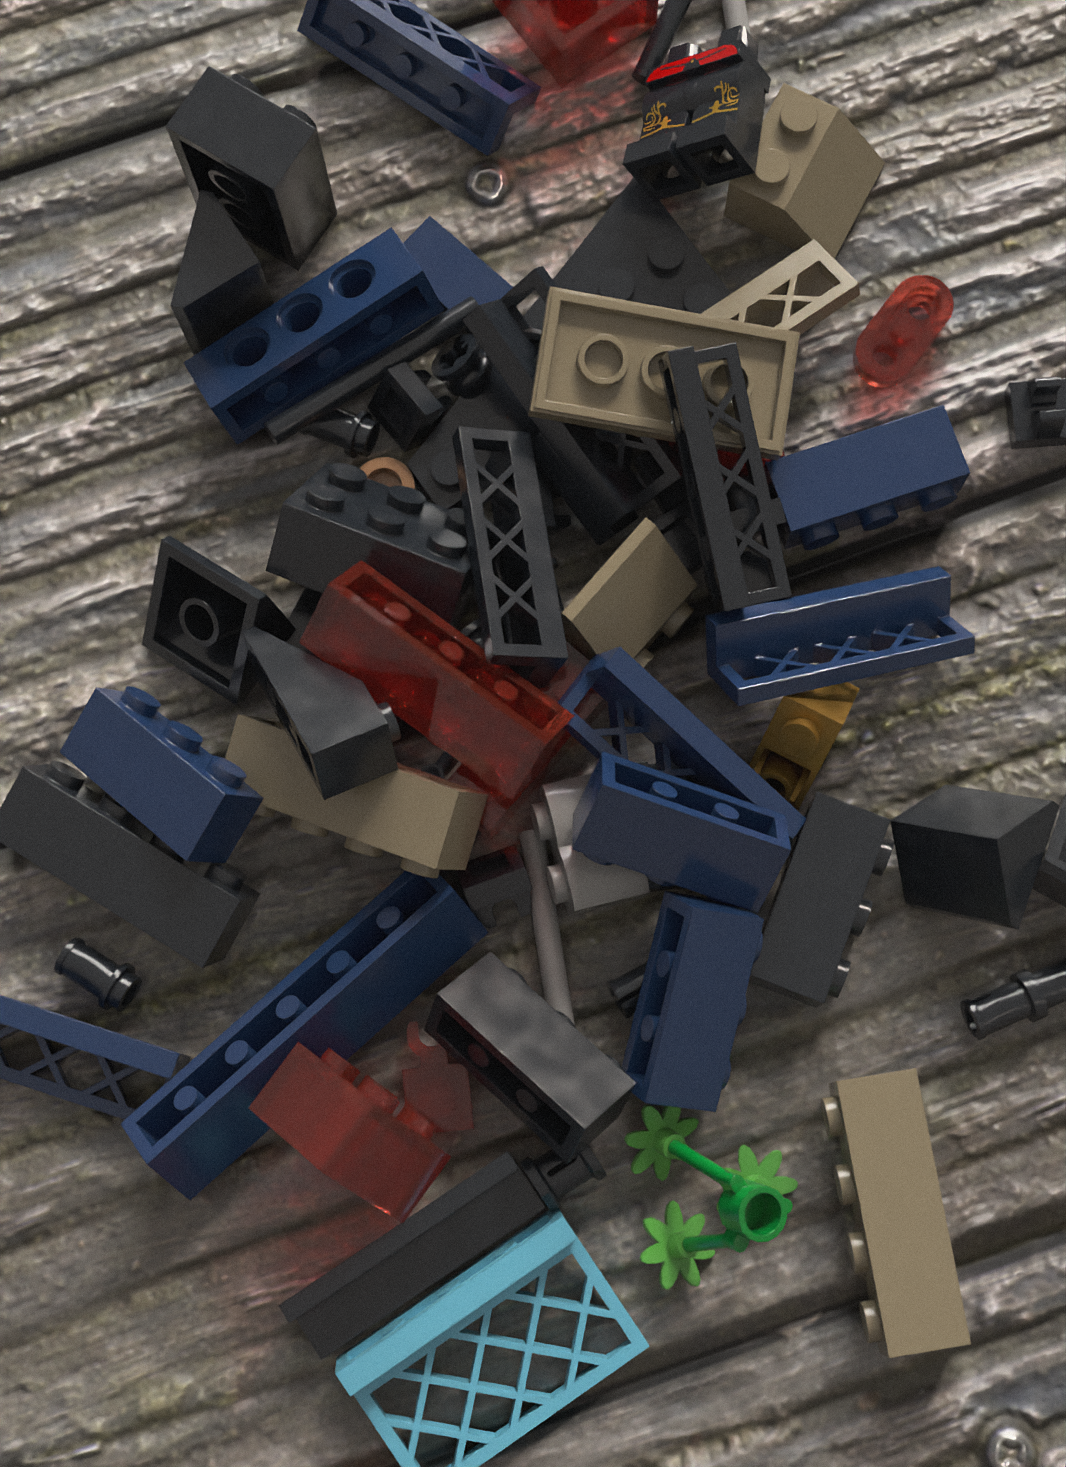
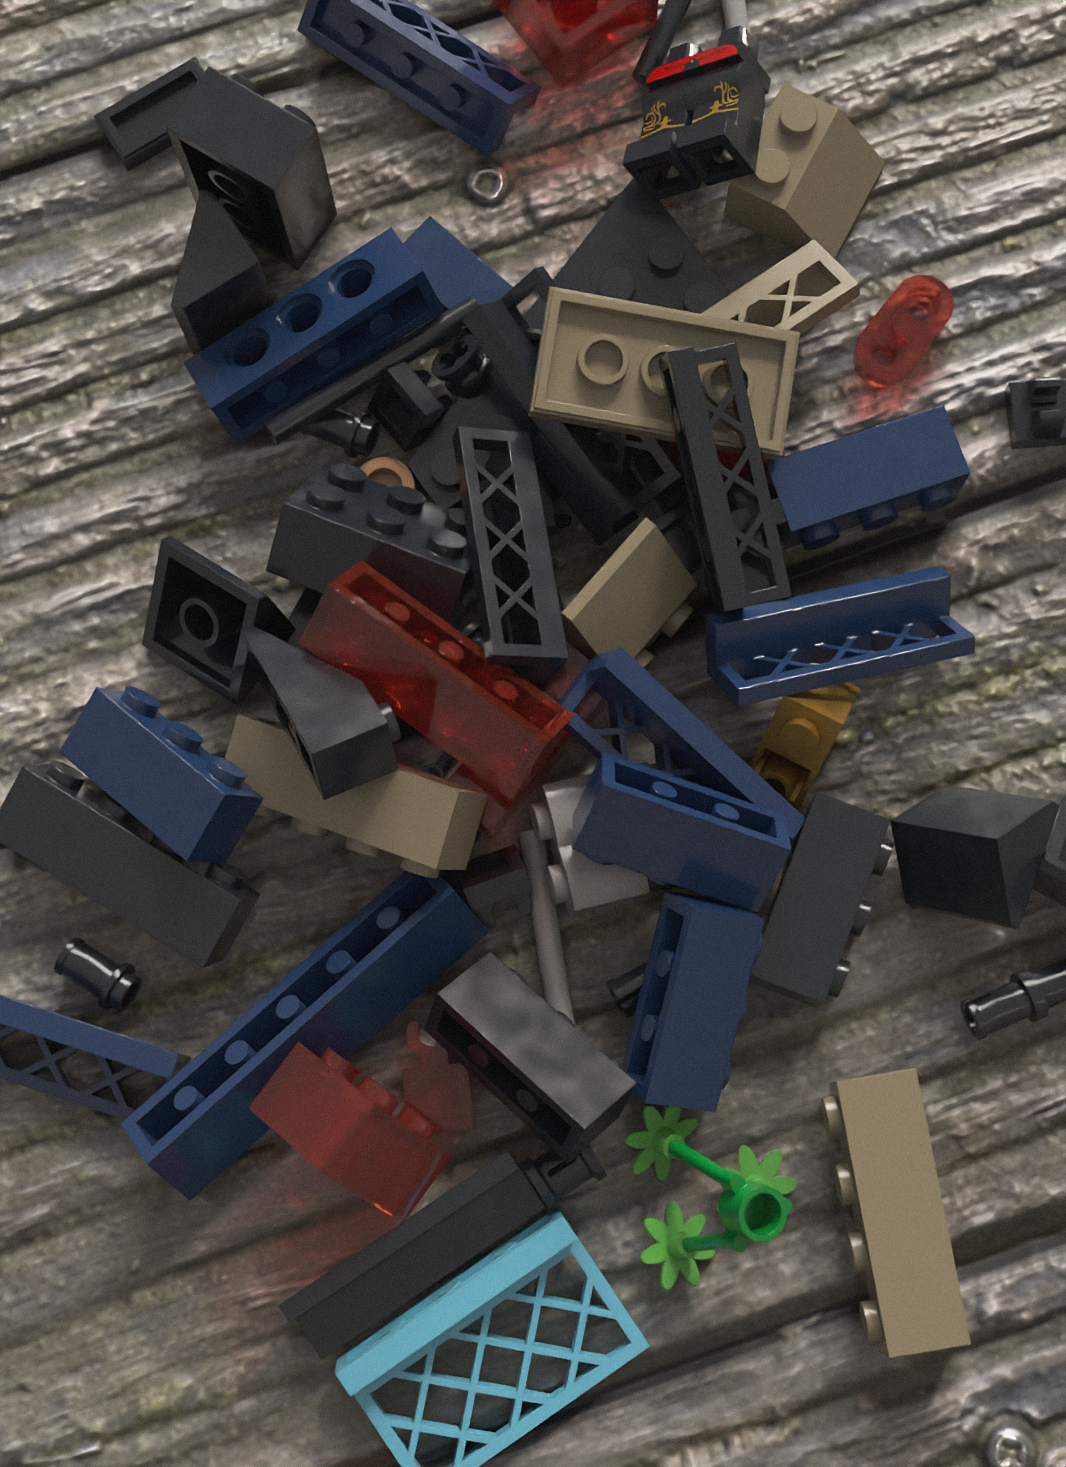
(139, 121): none -> black tile

